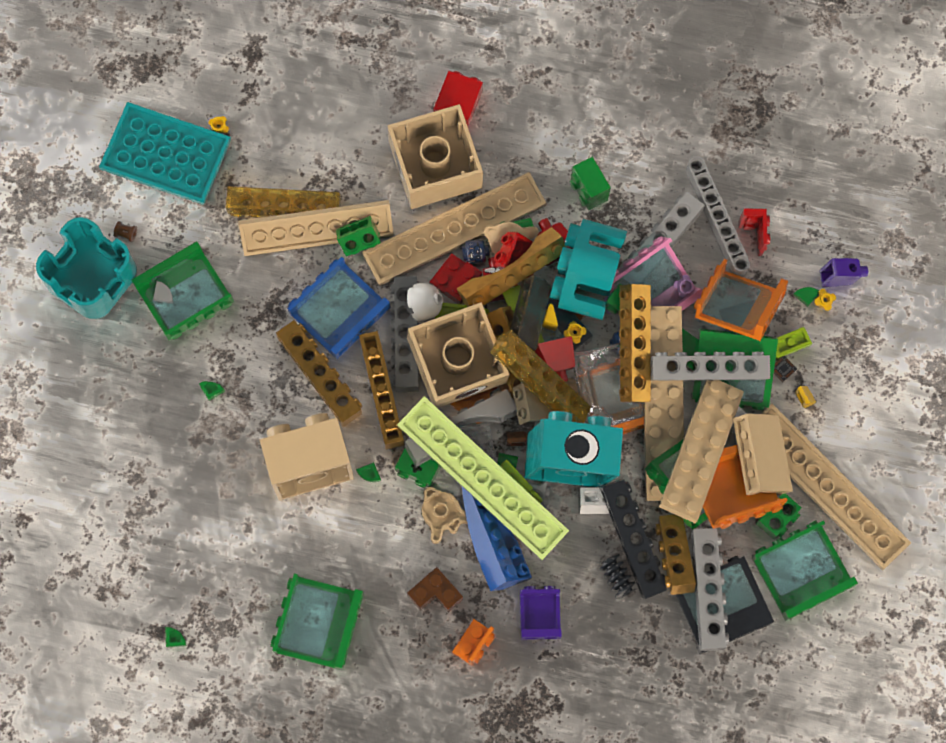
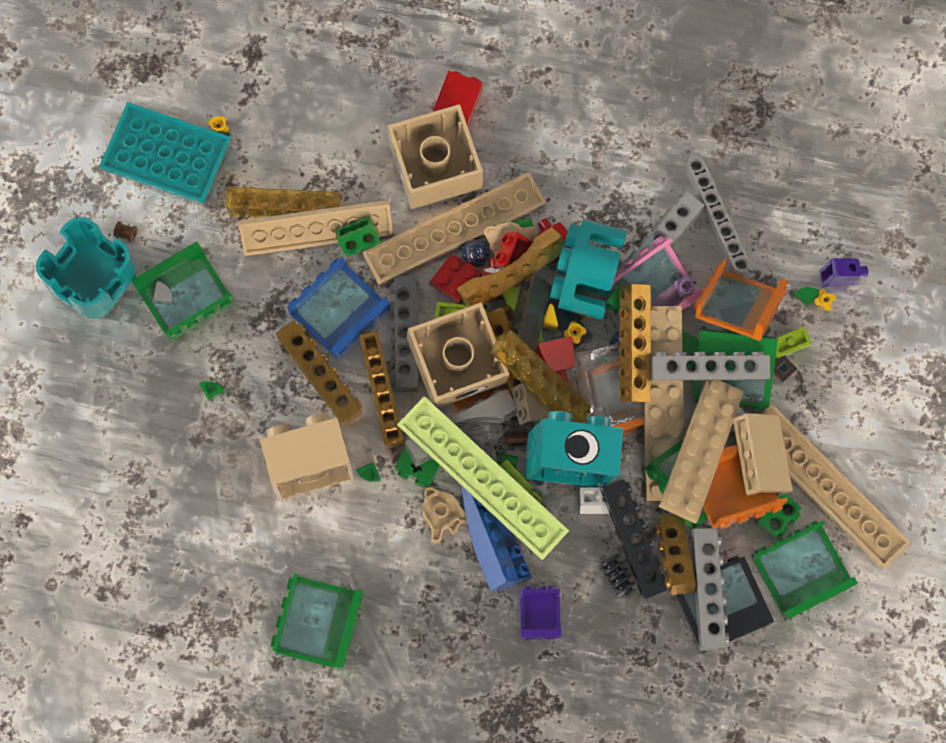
(174, 638): green tile -> none
(424, 301): white cylinder -> none
(436, 587): reddish brown brick -> none
(473, 641): orange bracket -> none
(589, 183): green brick -> none
(758, 219): red bracket -> none
(805, 396): yellow slope -> none

